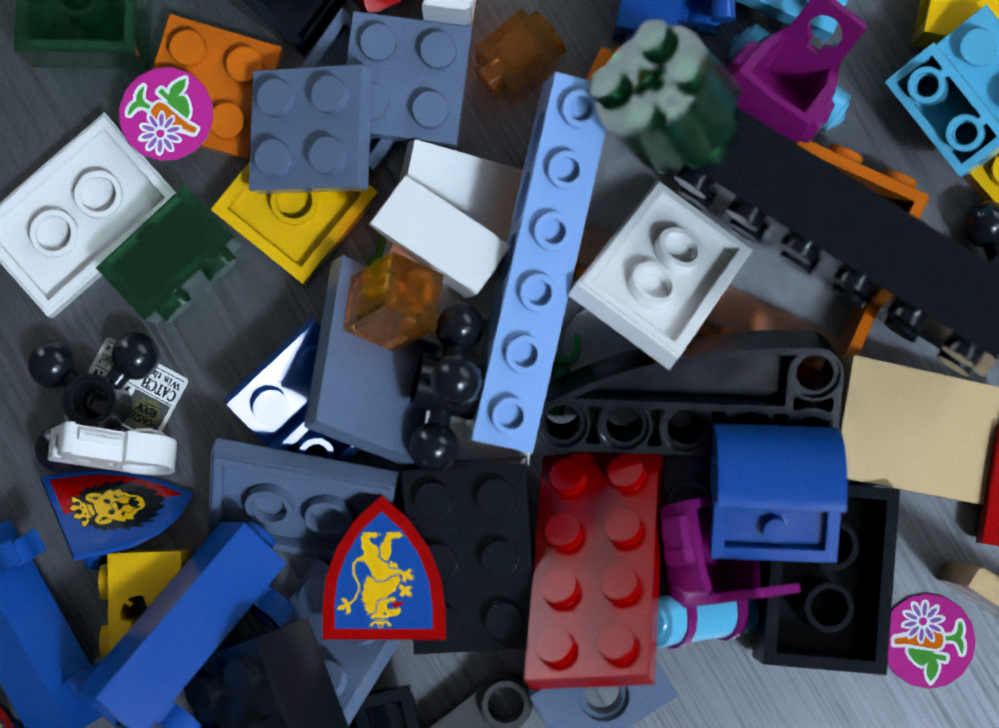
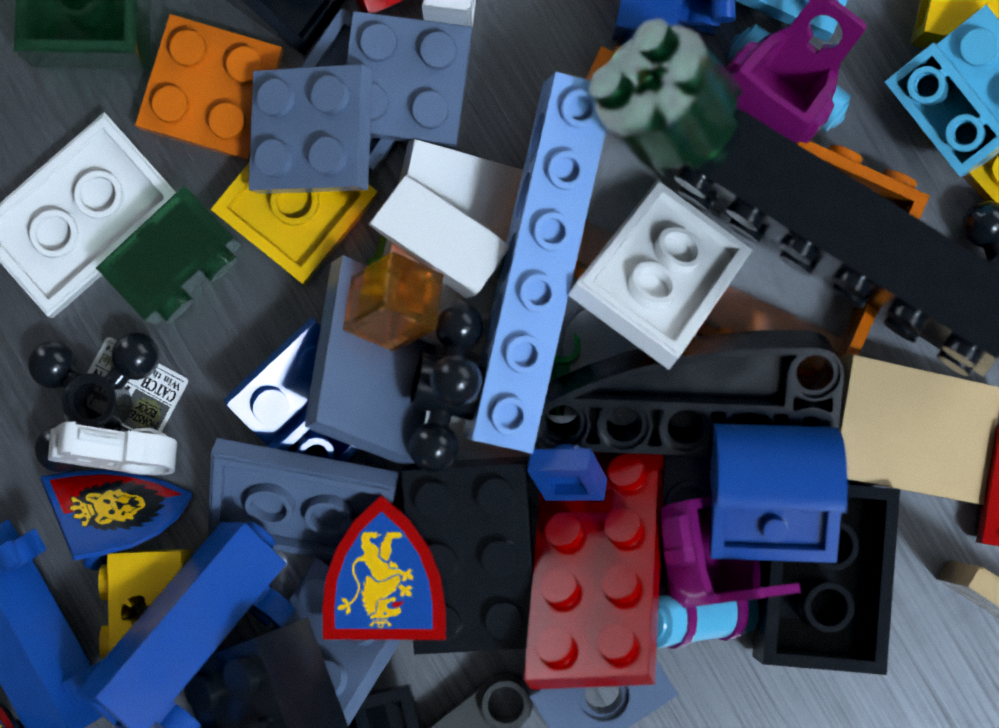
(166, 114): sticker -> none
(518, 56): clear orange brick -> none
(567, 474): none -> blue plate
(930, 641): sticker -> none

